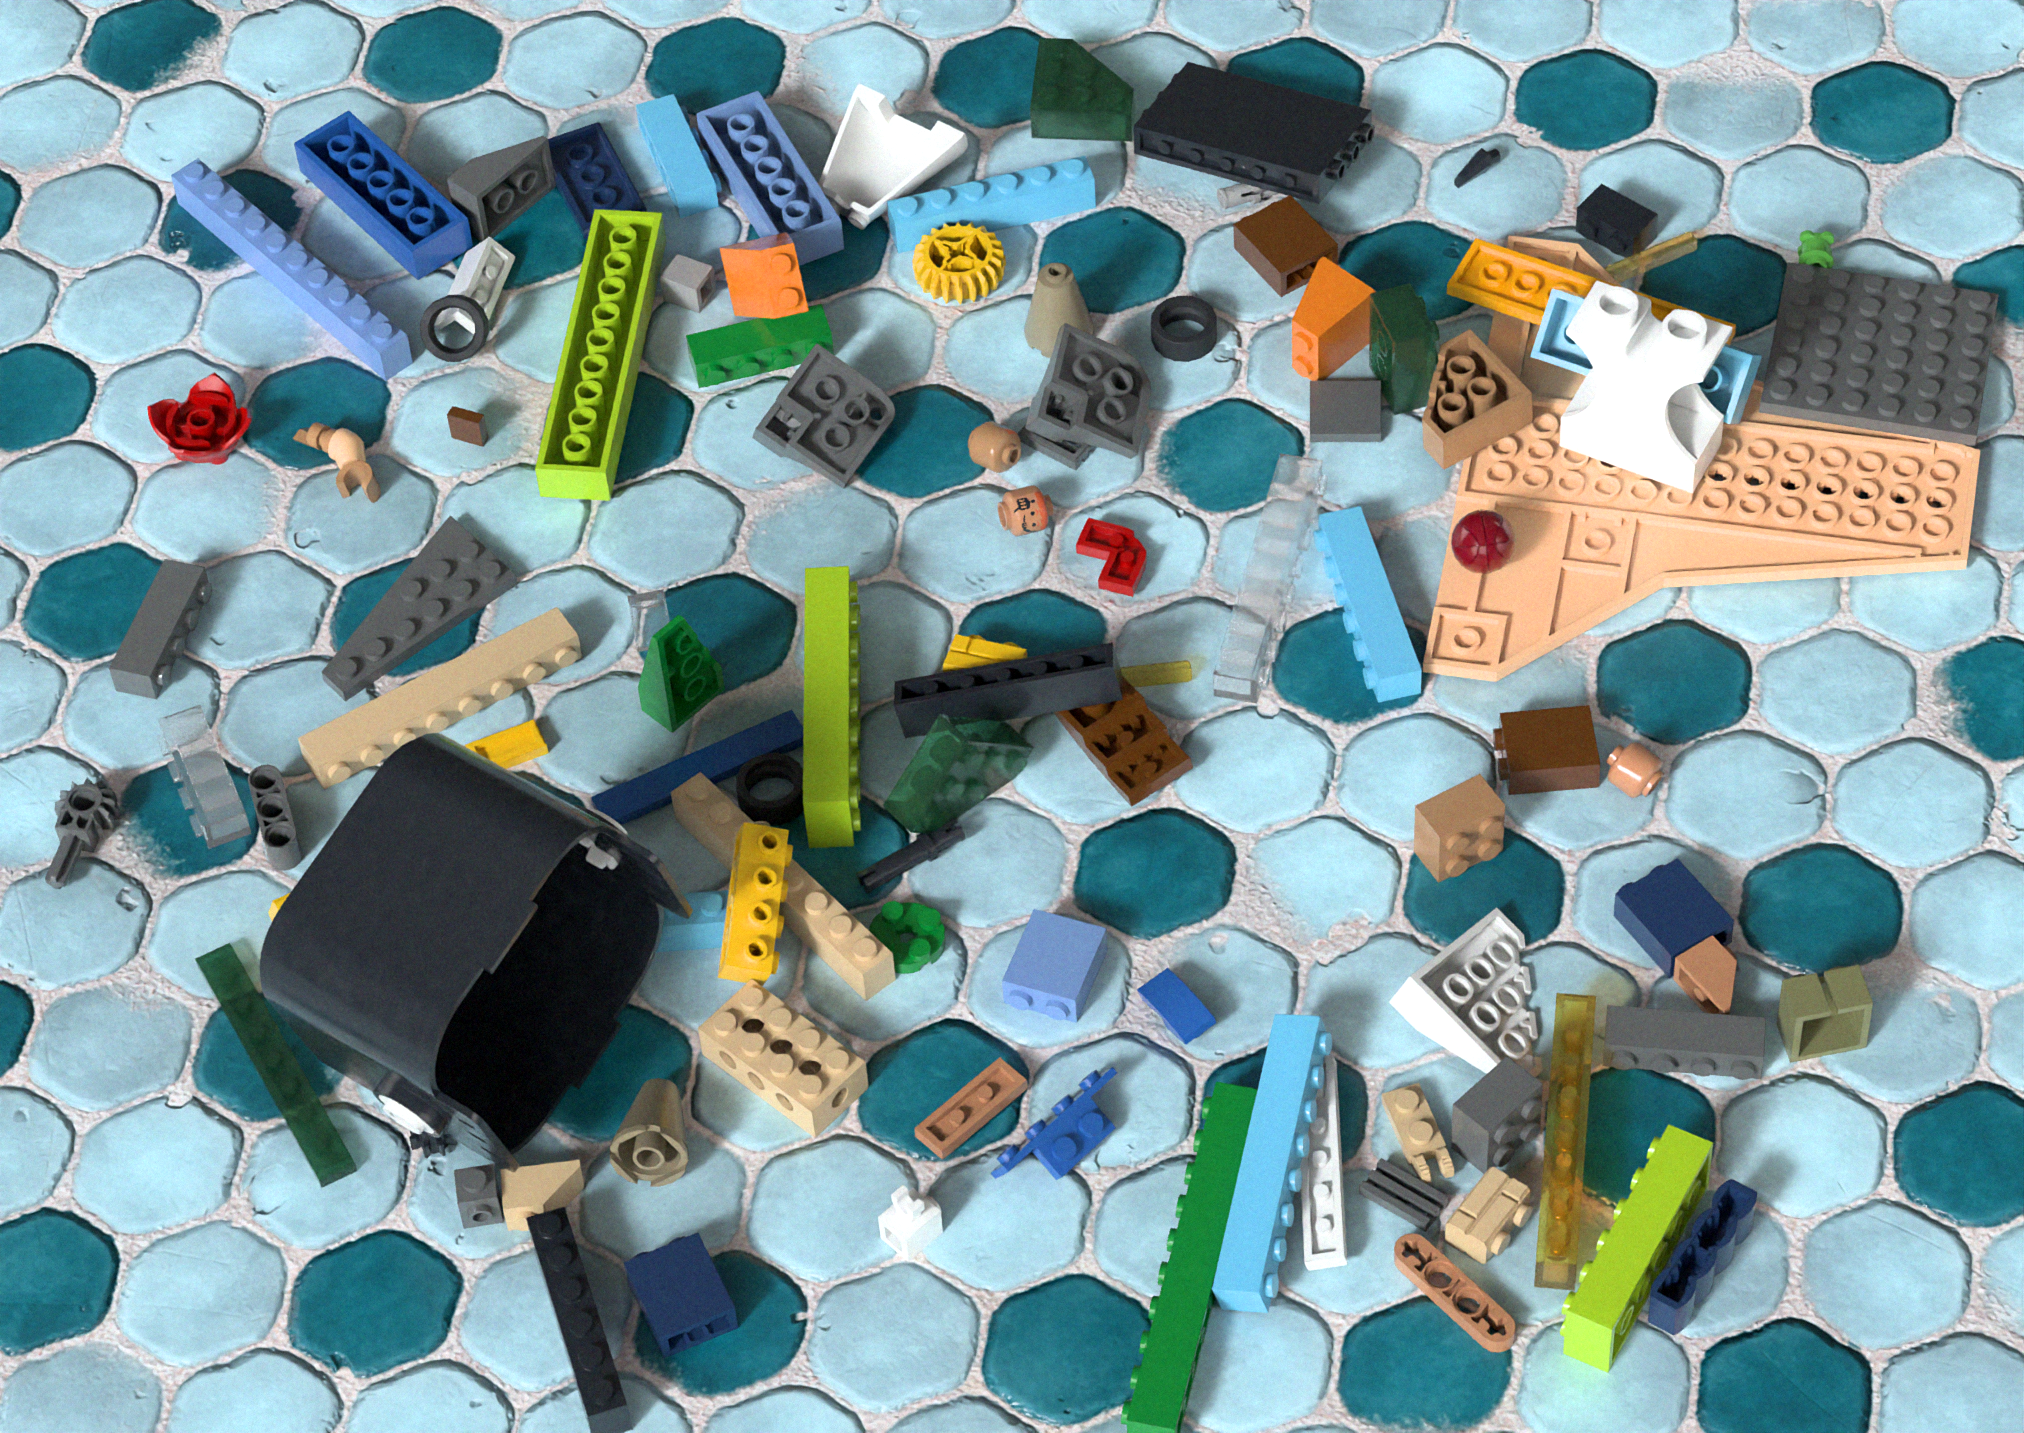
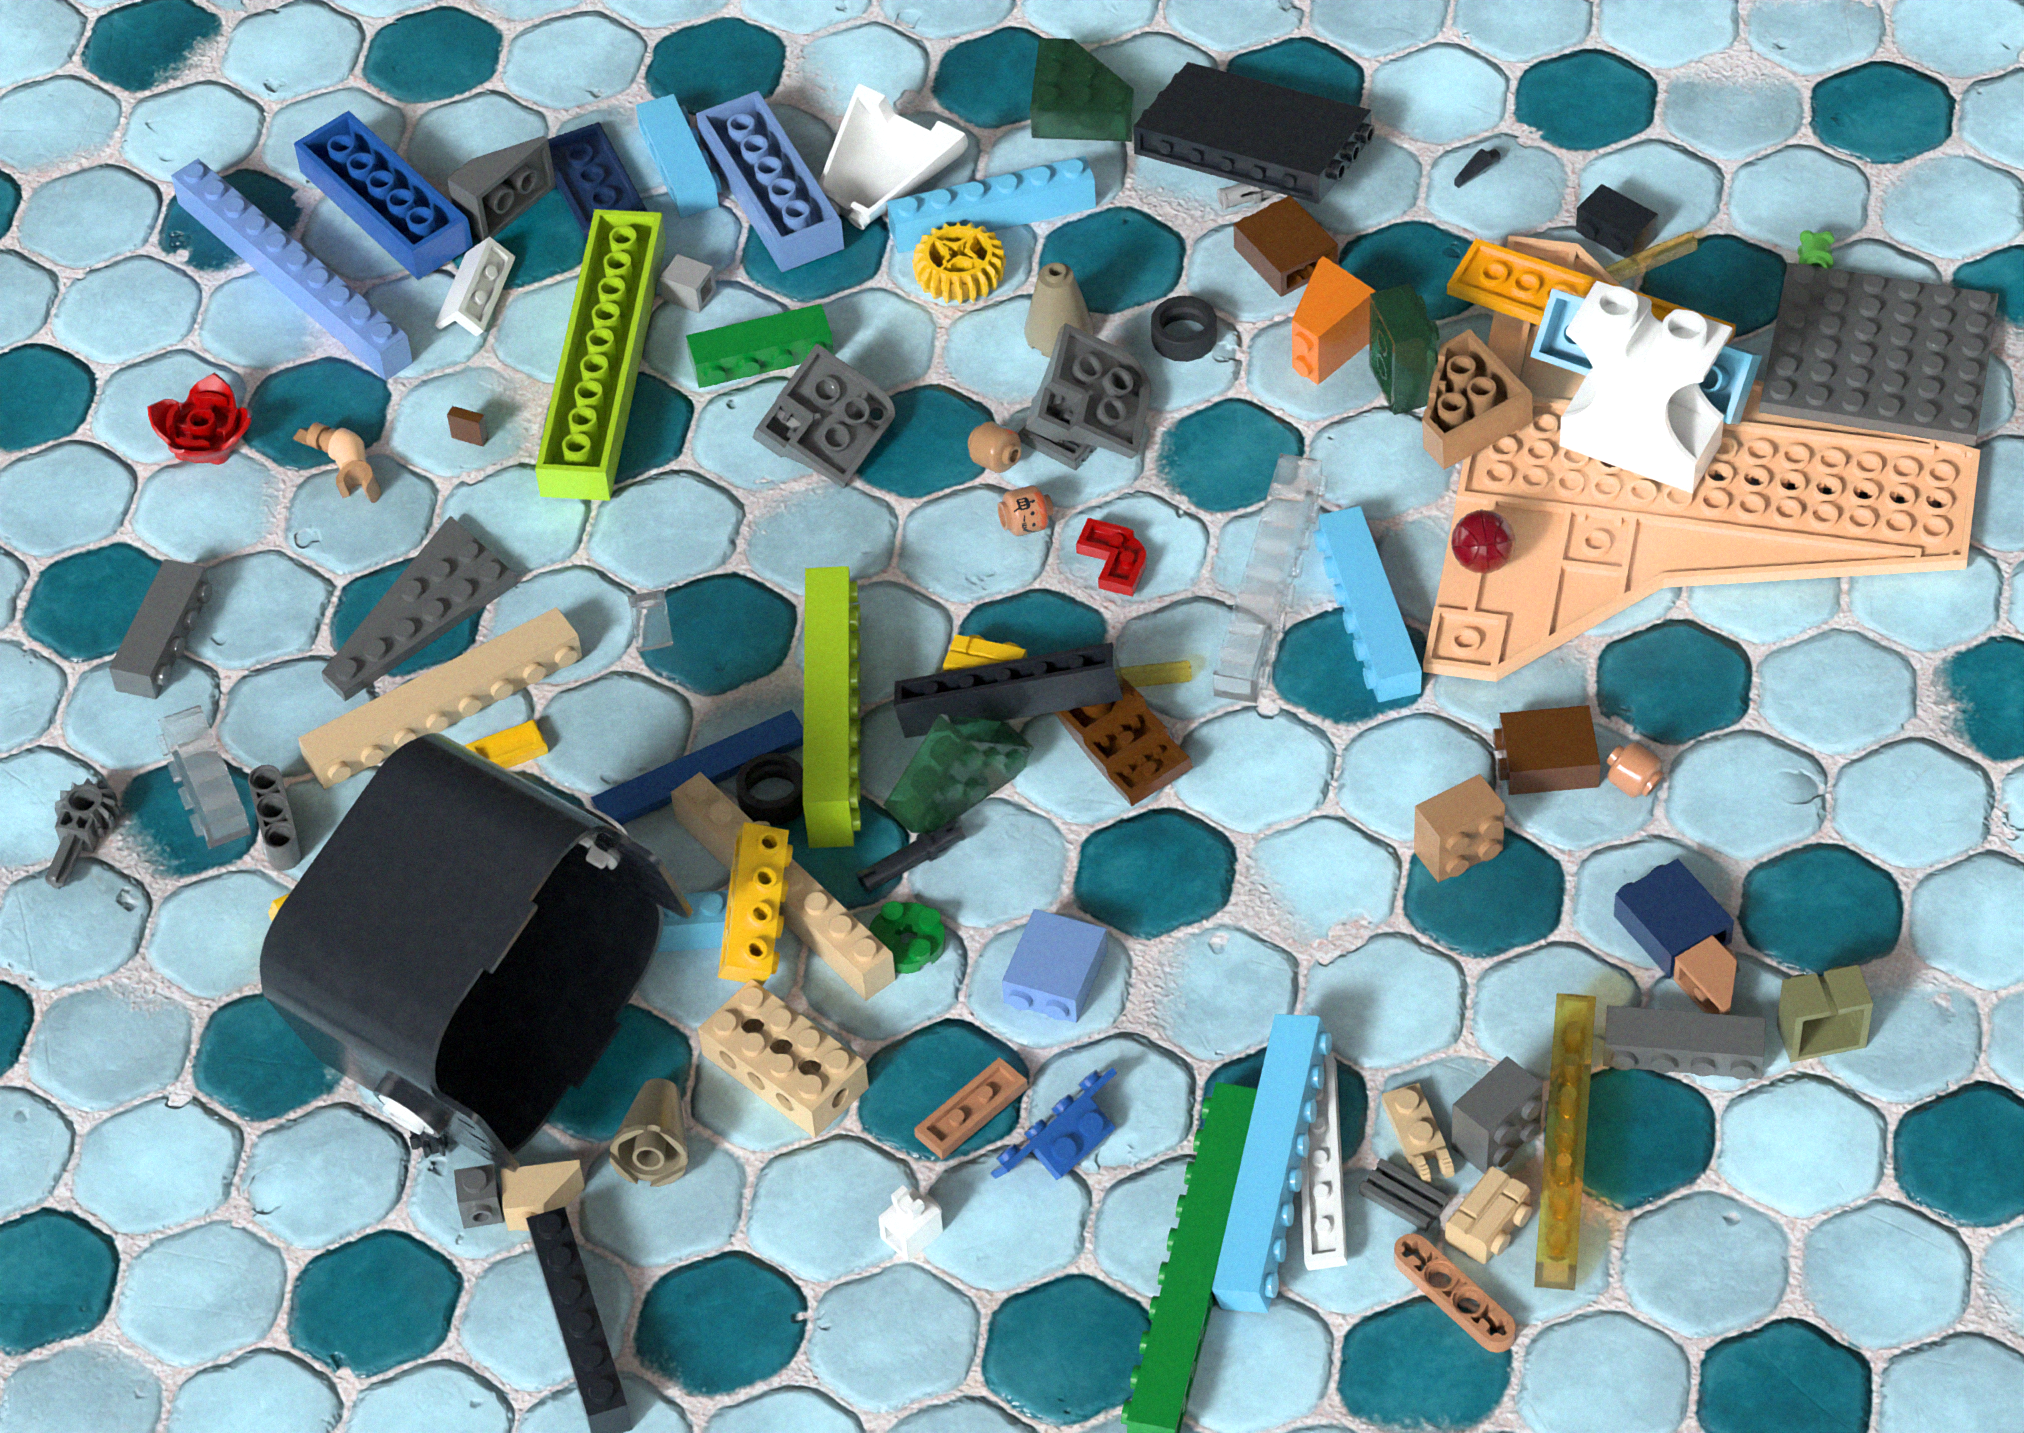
(276, 1065): clear green tile -> none
(430, 339): black tyre -> none
(678, 675): green wedge -> none
(680, 1294): dark blue brick -> none
(764, 277): orange slope -> none
(1177, 1006): blue slope -> none
(1345, 411): dark grey tile -> none
(1475, 997): white slope -> none
(1636, 1247): lime brick -> none
(1702, 1257): dark blue brick -> none

